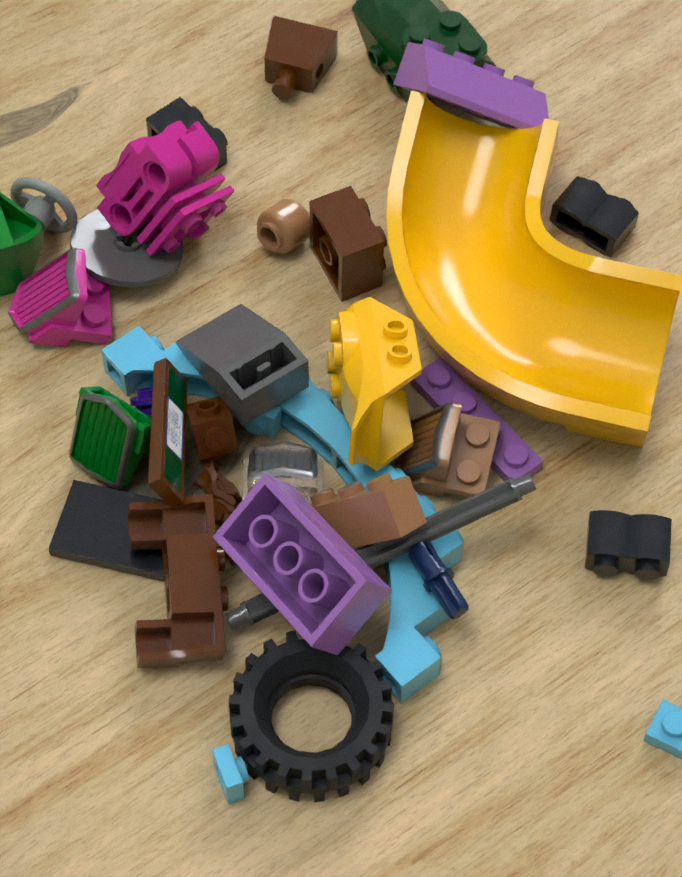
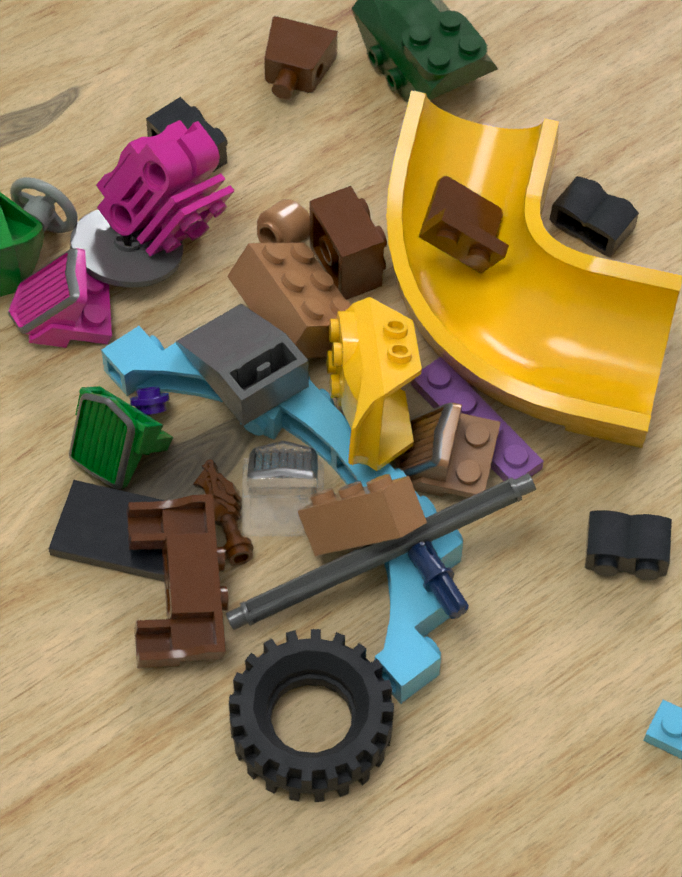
(168, 433): tile -> none
(211, 428): reddish brown brick -> none
(230, 773): medium azure plate -> none
(289, 292): none -> medium nougat brick
(301, 564): medium lavender brick -> none
(464, 225): none -> reddish brown bracket
(471, 88): medium lavender slope -> none

